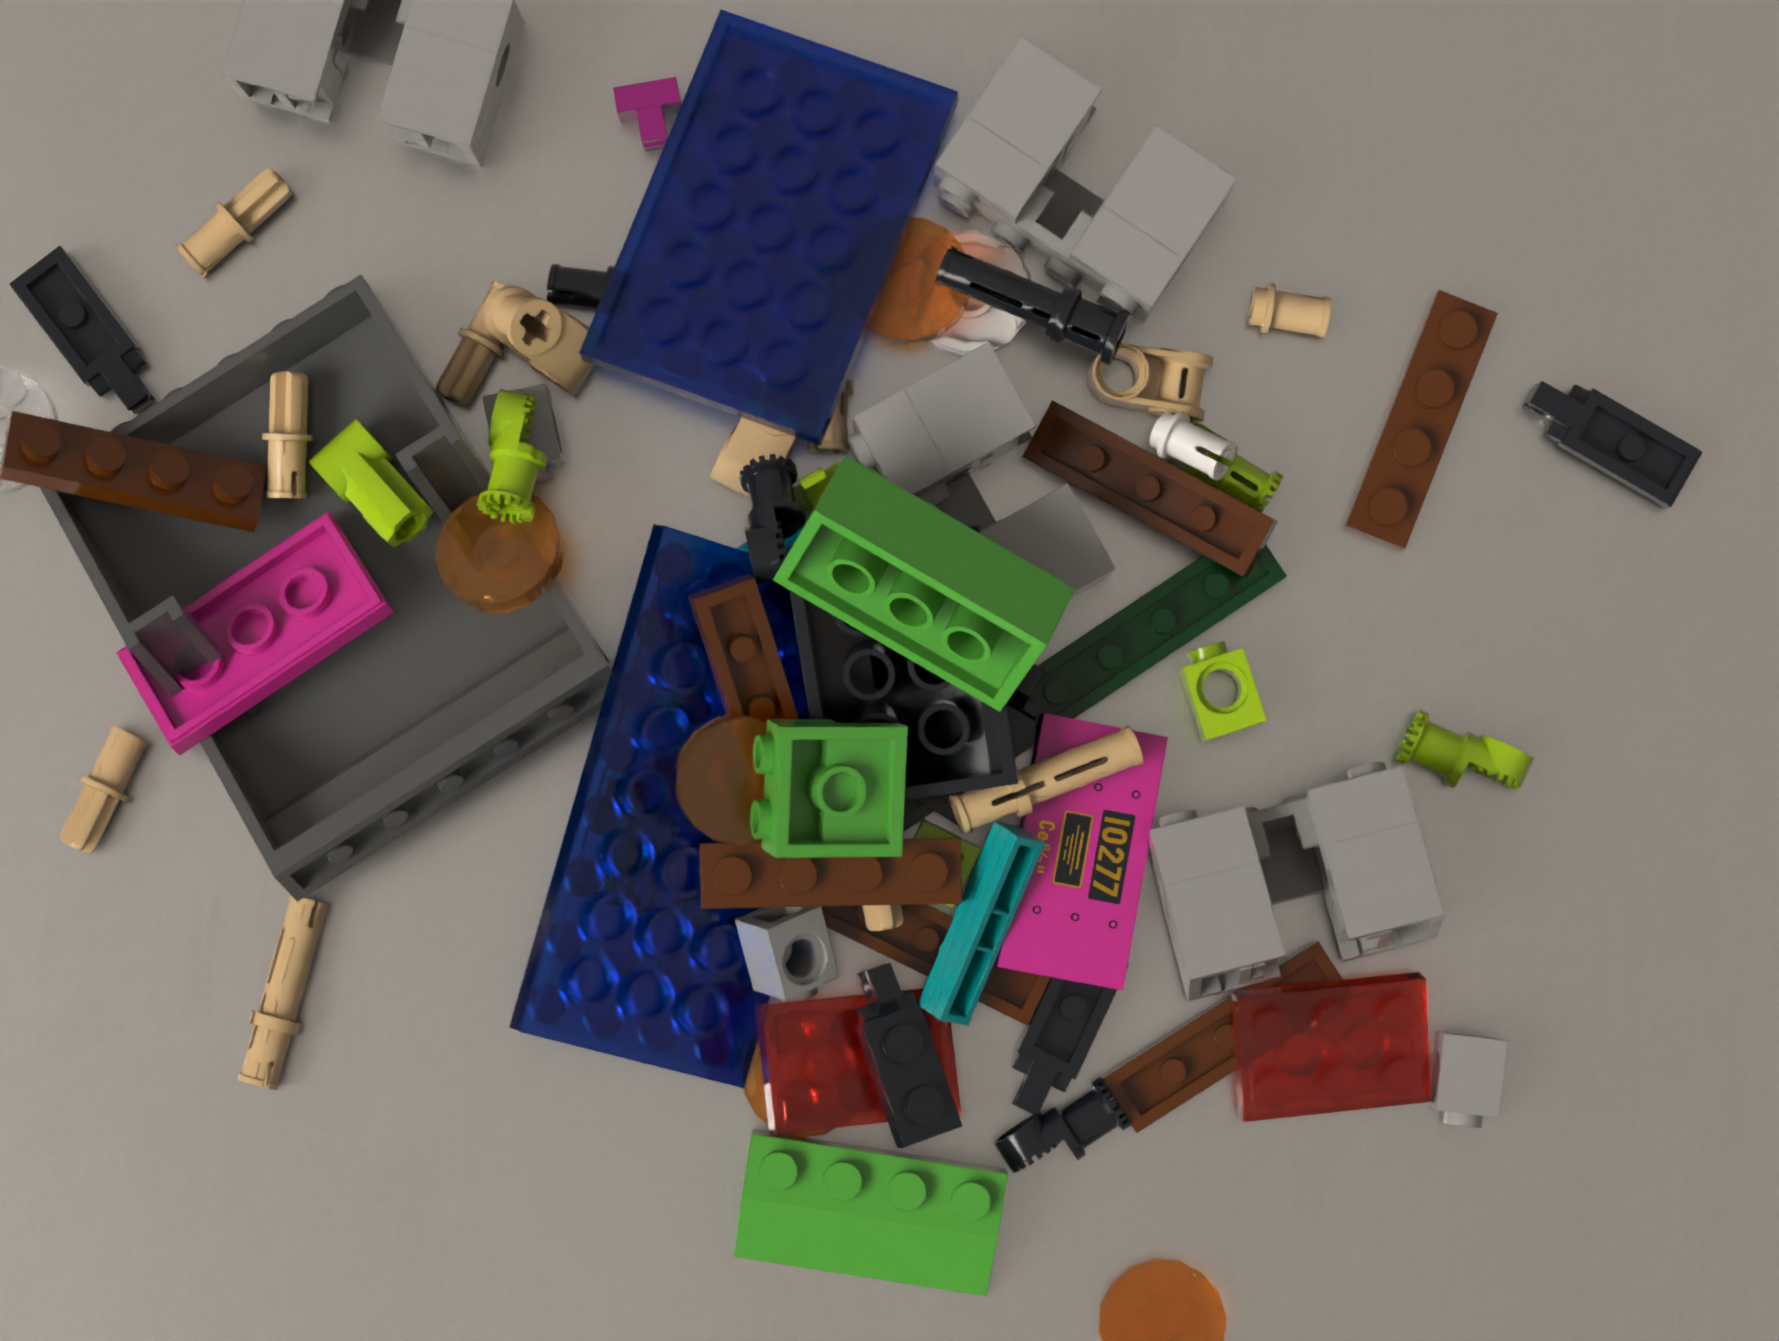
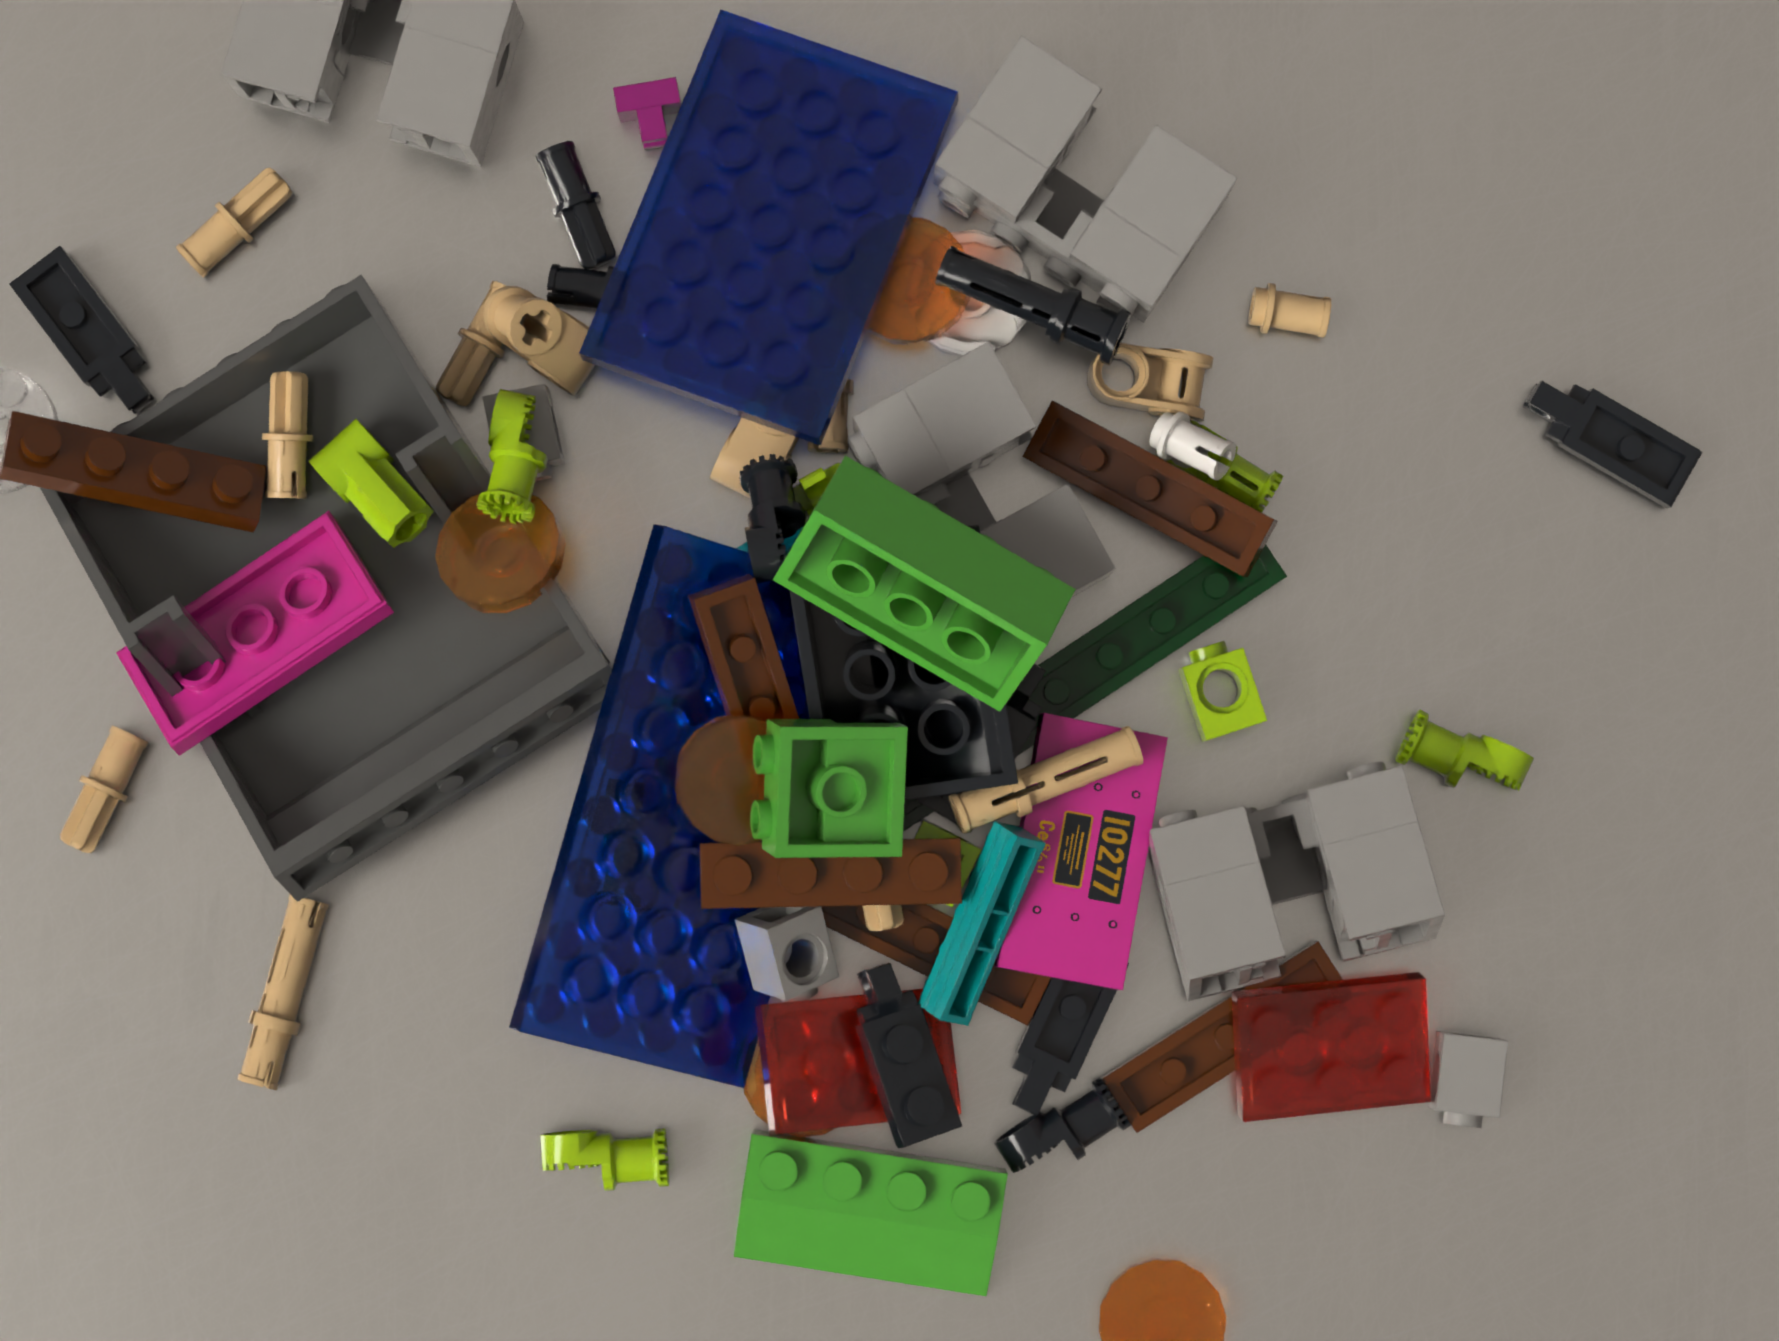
(576, 205): none -> black axle
(620, 1159): none -> lime connector
(1420, 420): reddish brown plate -> none

